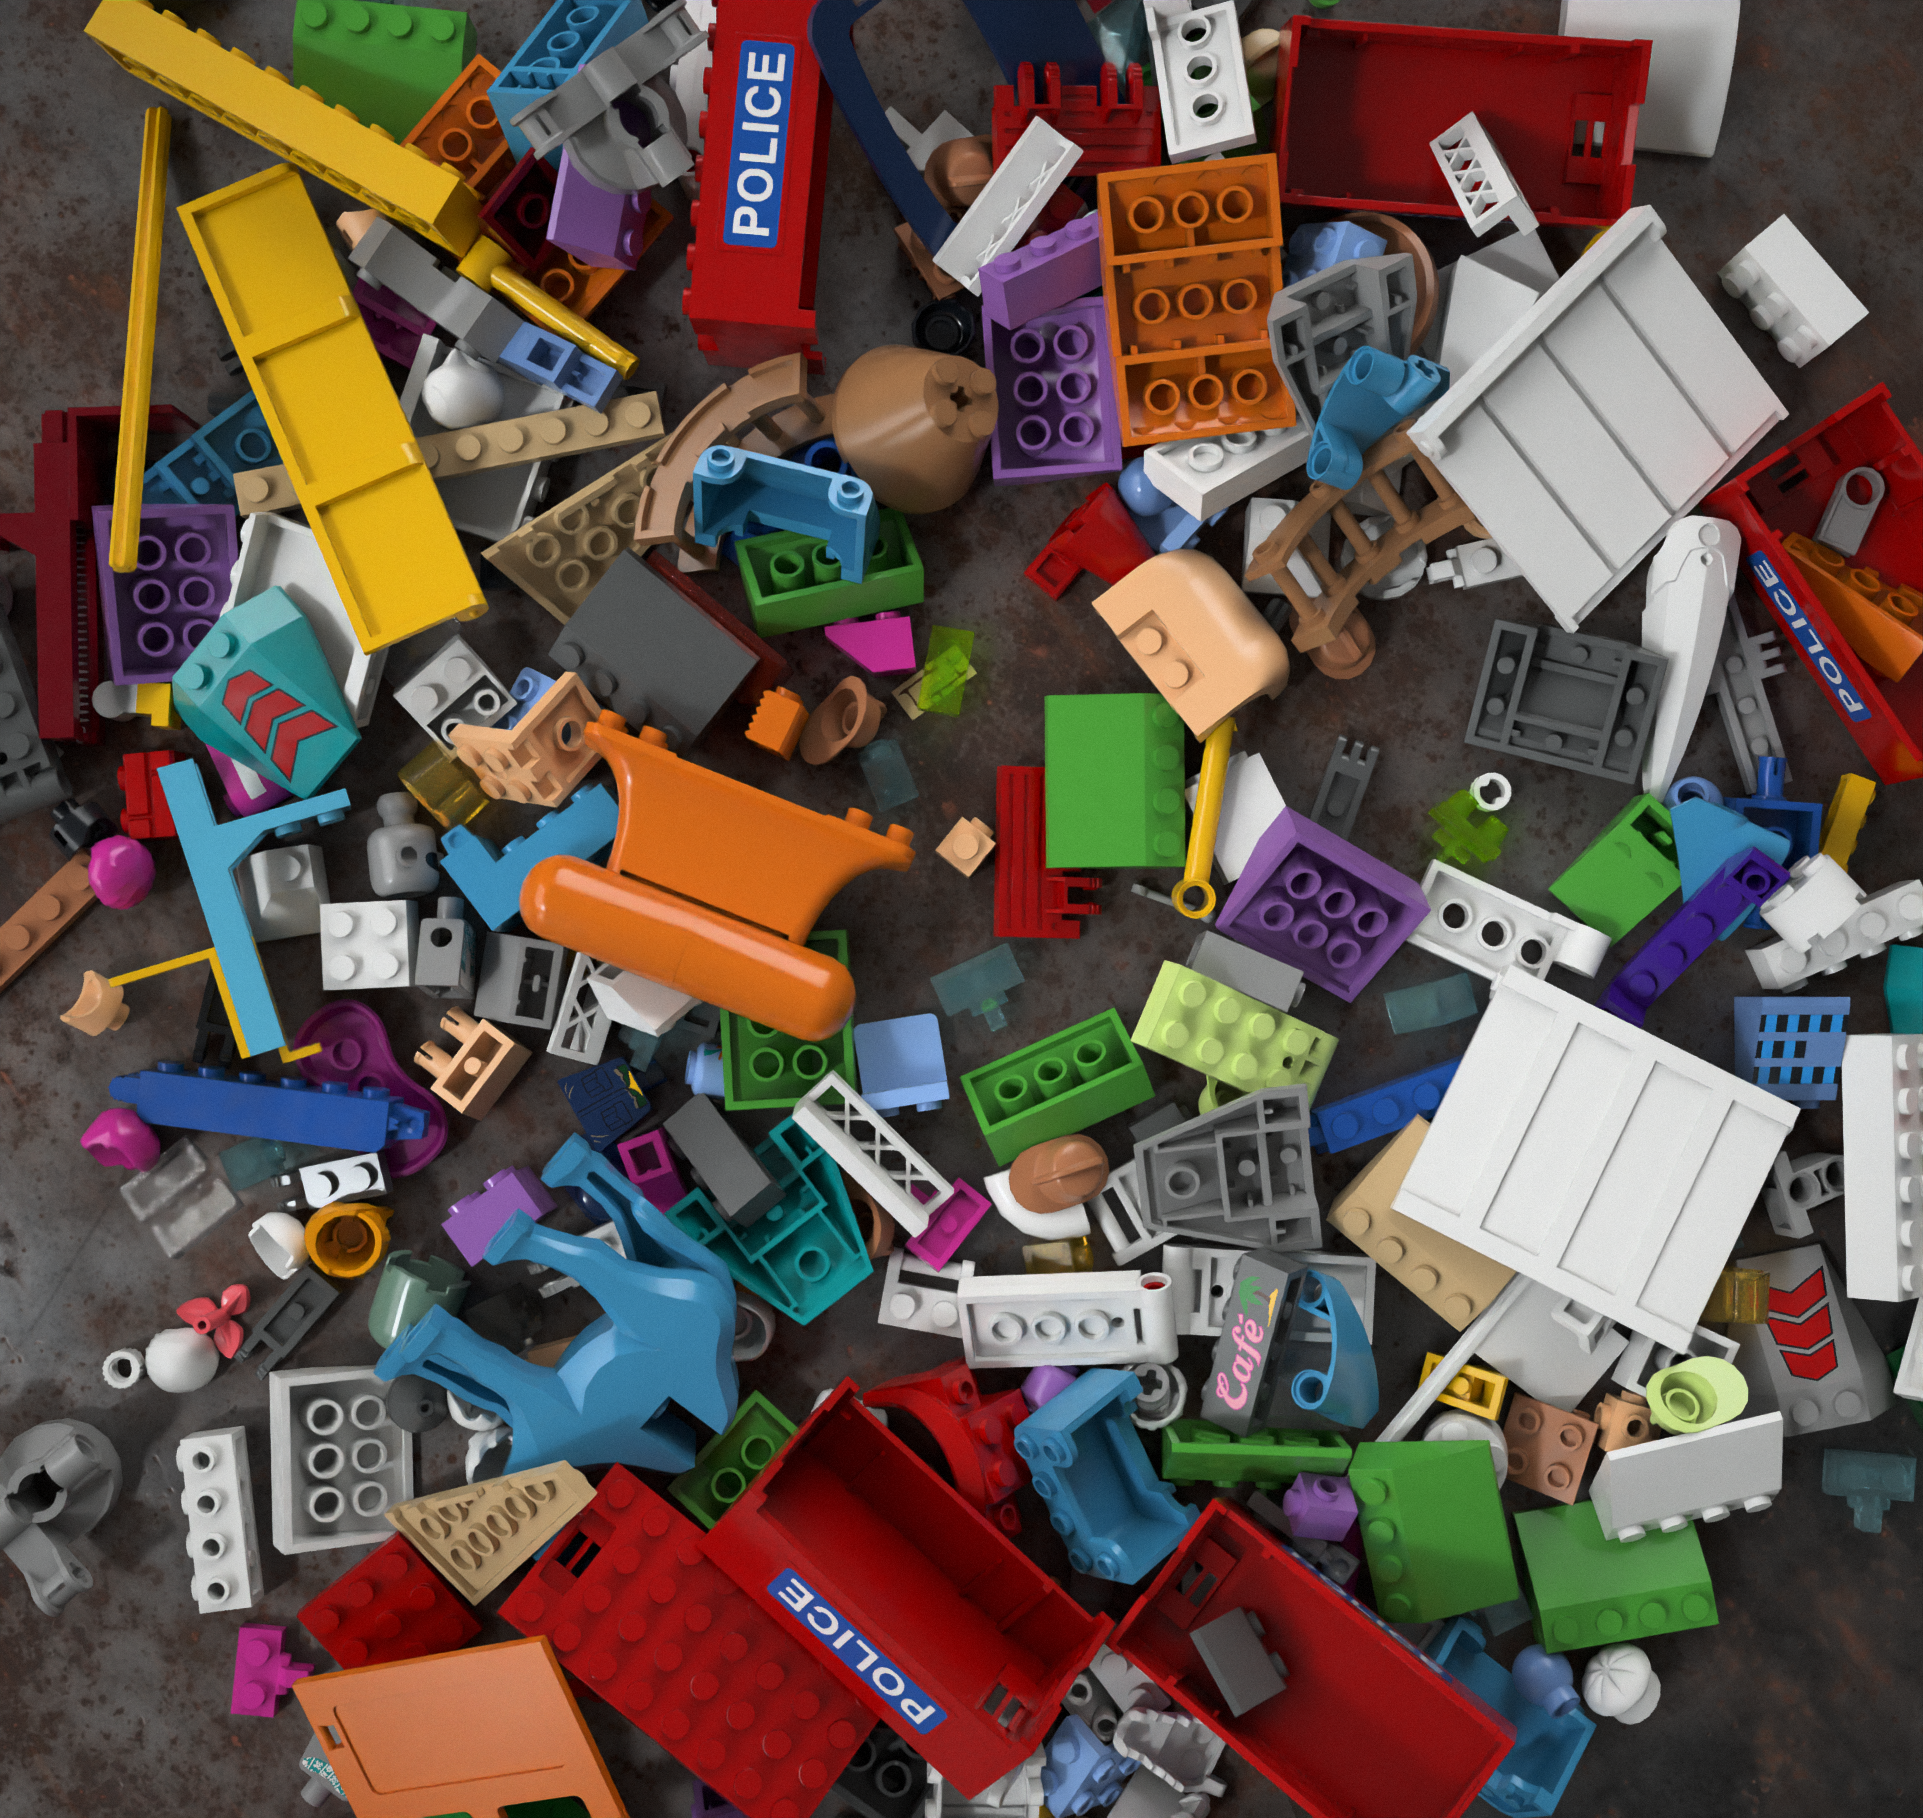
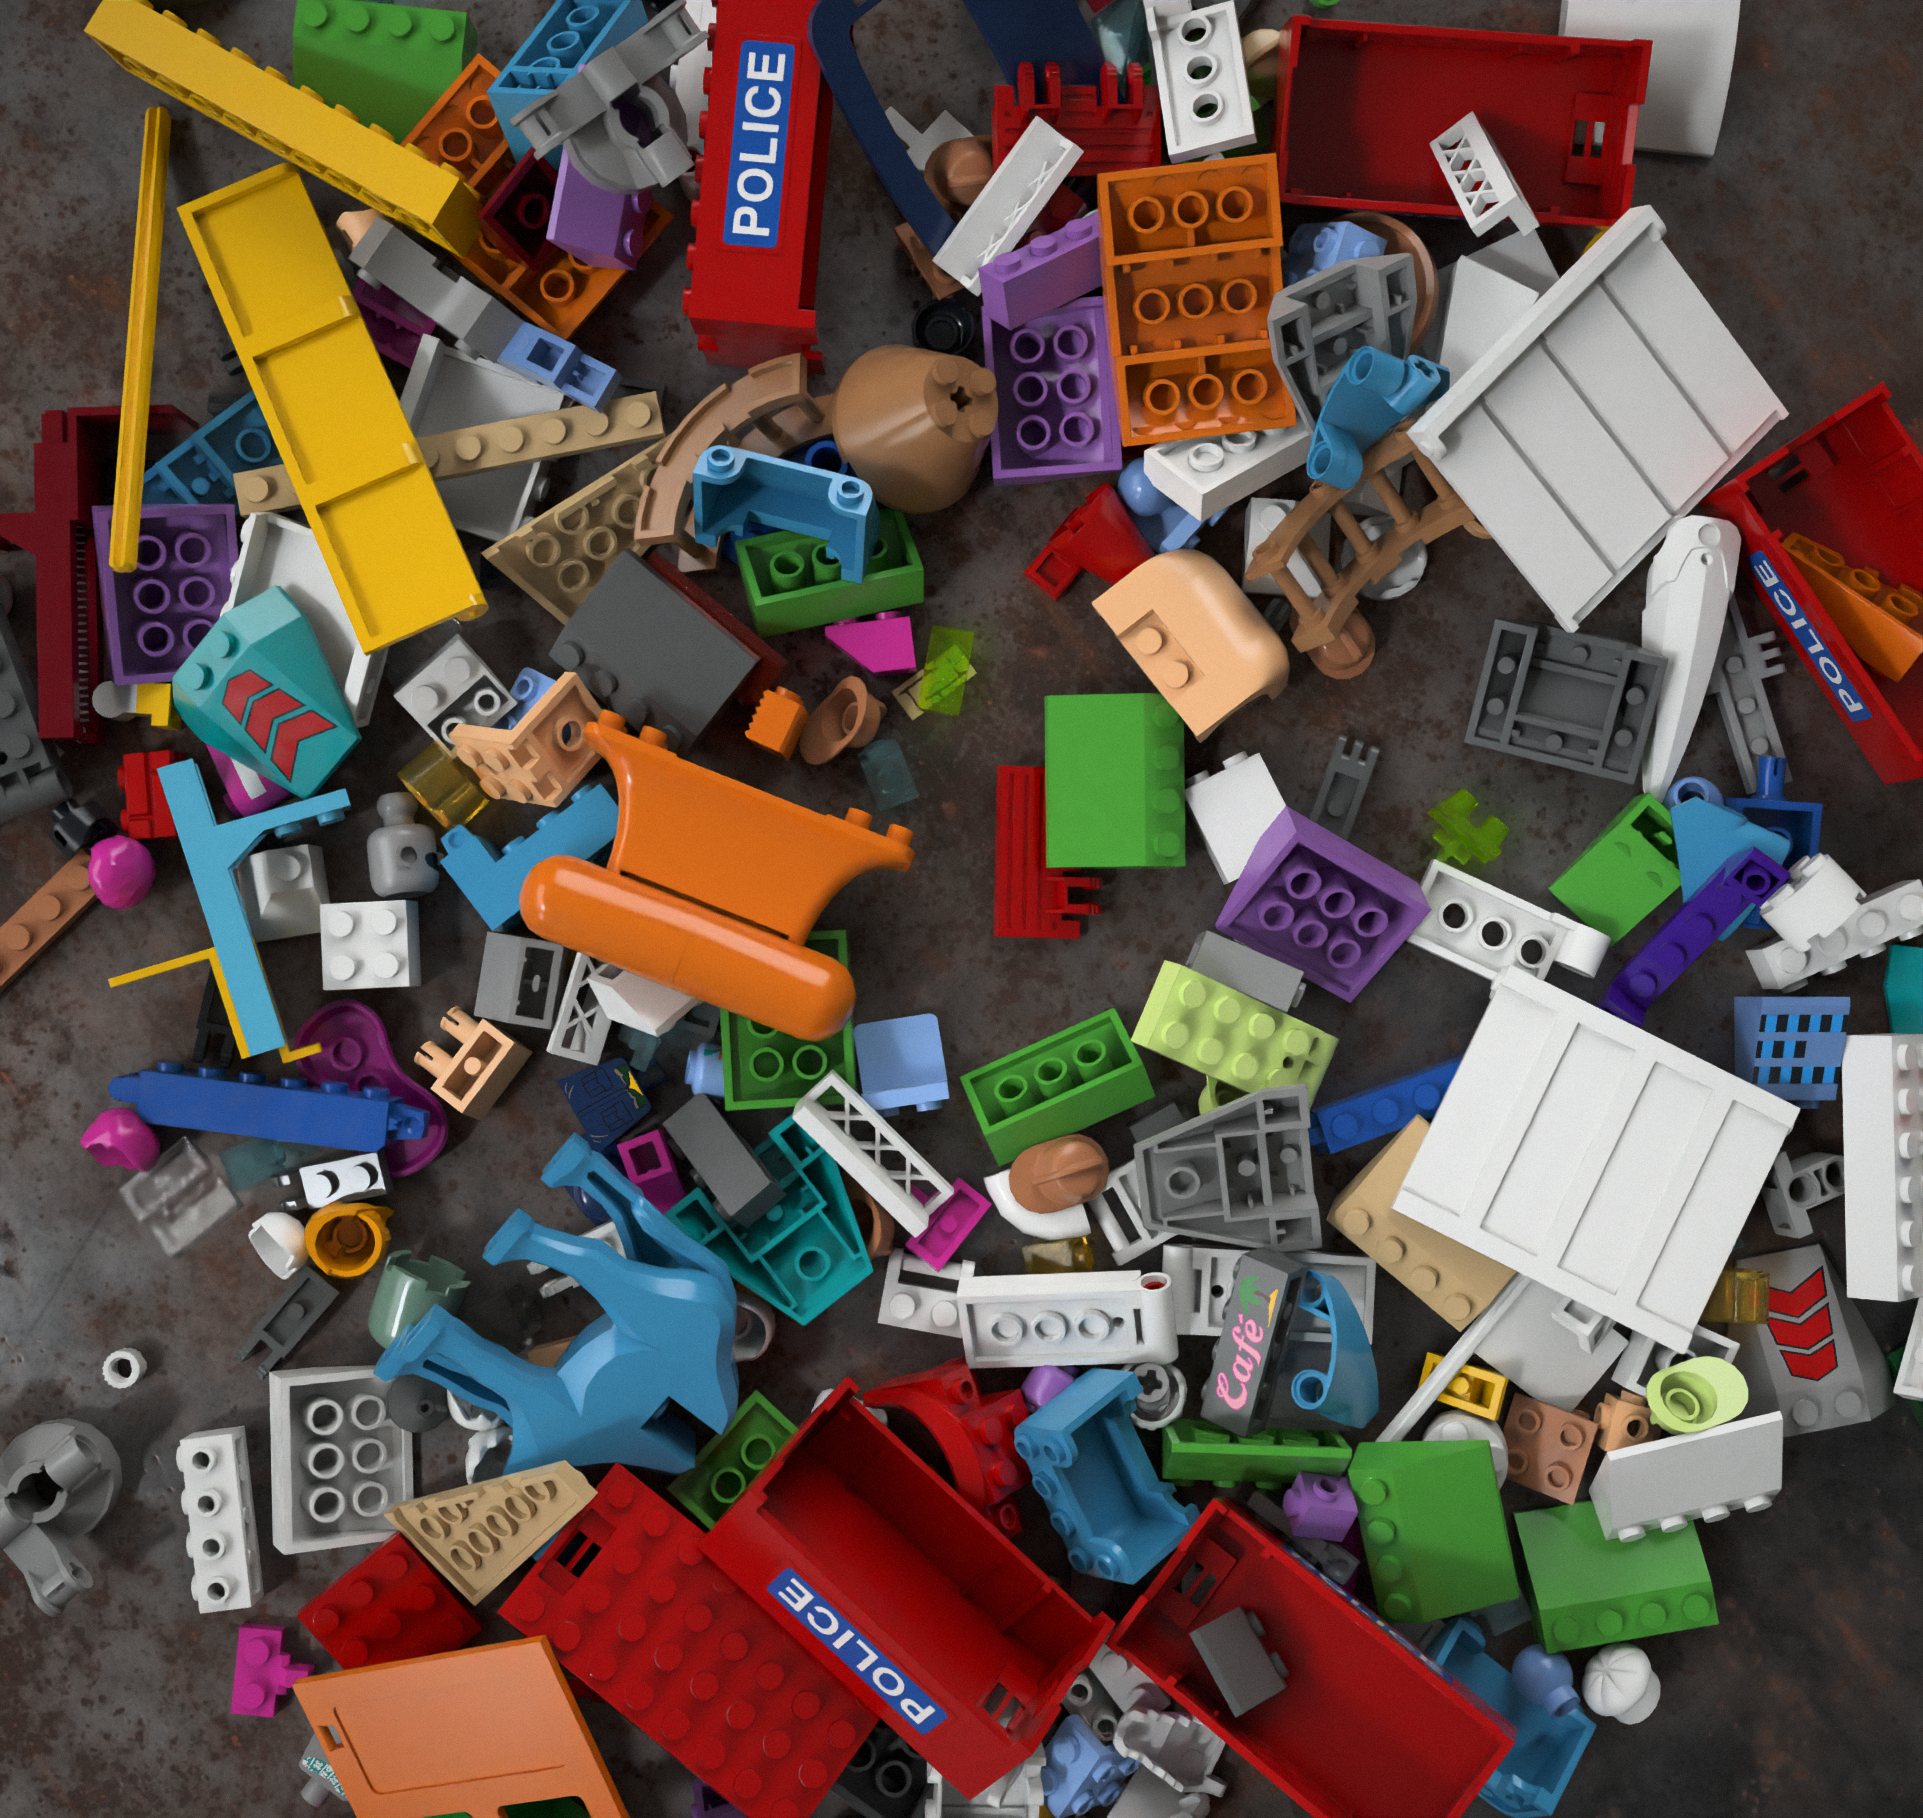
(97, 1006): light nougat piece -> none
(181, 1360): white hair -> none
(205, 1317): coral plant -> none
(447, 969): light grey torso -> none
(463, 393): white piece -> none
(480, 1216): medium lavender brick -> none
(488, 267): yellow piece -> none
(967, 845): light nougat brick -> none
(980, 985): clear light blue hinge -> none
(1143, 891): light grey hinge -> none
(1206, 820): yellow piece -> none
(1430, 1003): clear light blue slope -> none
(1474, 565): white hinge -> none
(1483, 781): white bush -> none
(1791, 292): white brick -> none
(1845, 521): light grey piece -> none
(1846, 818): yellow piece -> none
(1869, 1482): clear light blue hinge -> none

